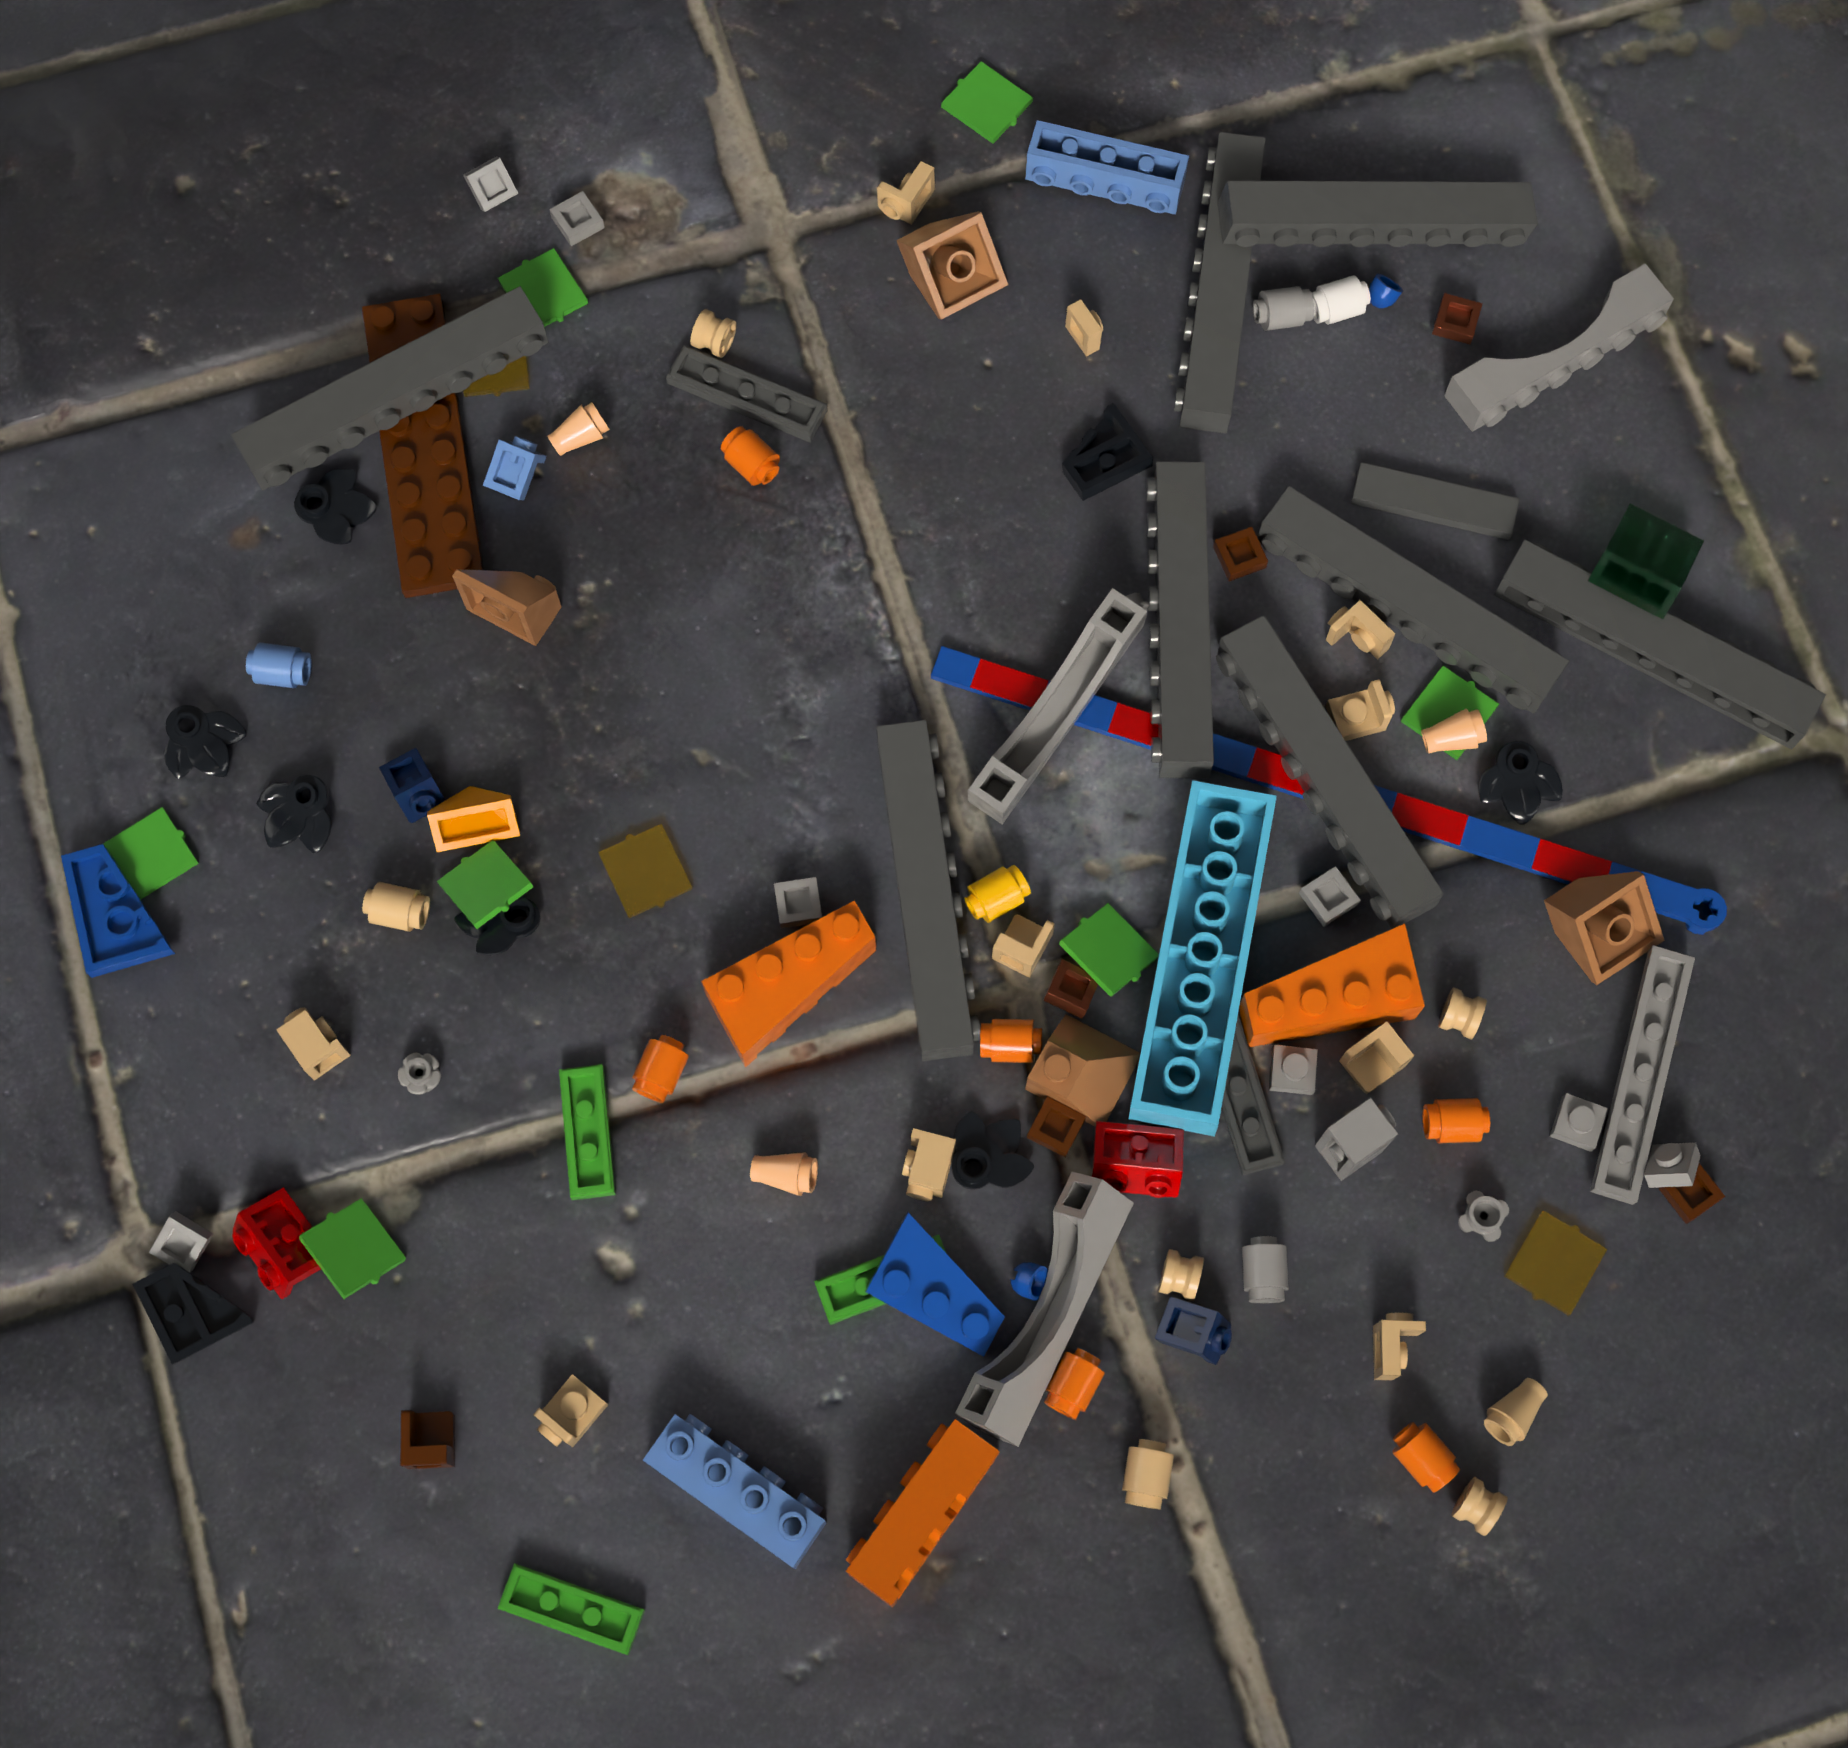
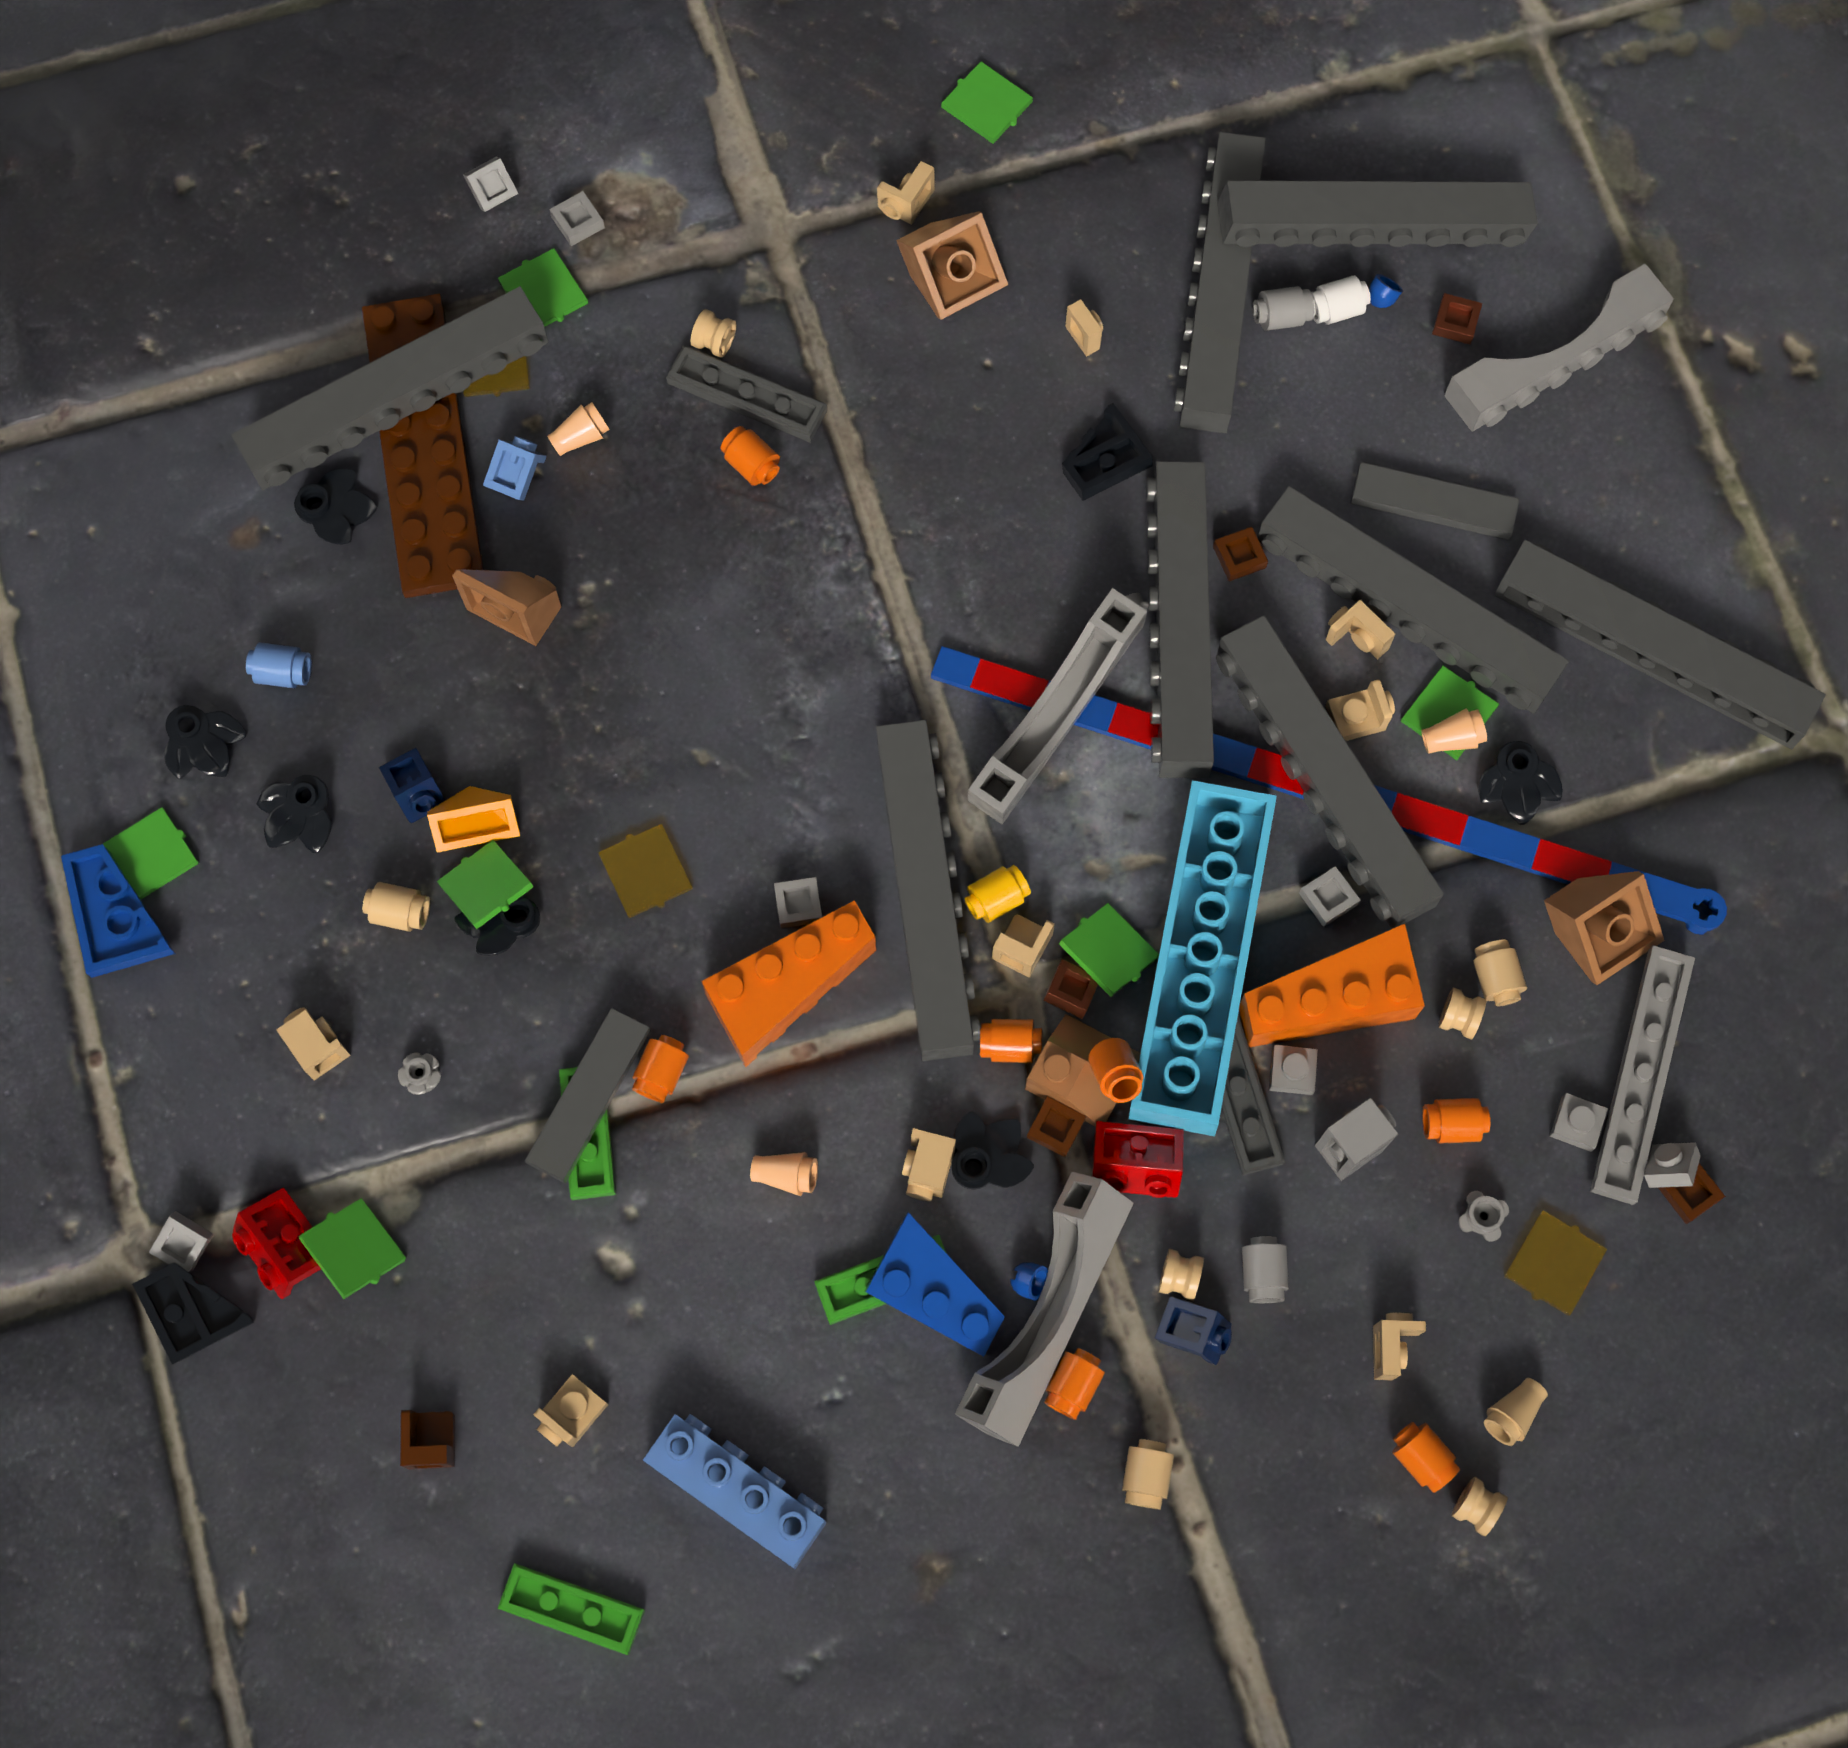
(588, 1095): none -> dark grey tile
(922, 1512): orange wedge -> none
(1106, 167): medium blue brick -> none
(1116, 1070): none -> orange brick
(1376, 1058): tan panel -> none
(1499, 972): none -> tan brick
(1646, 561): clear green brick -> none

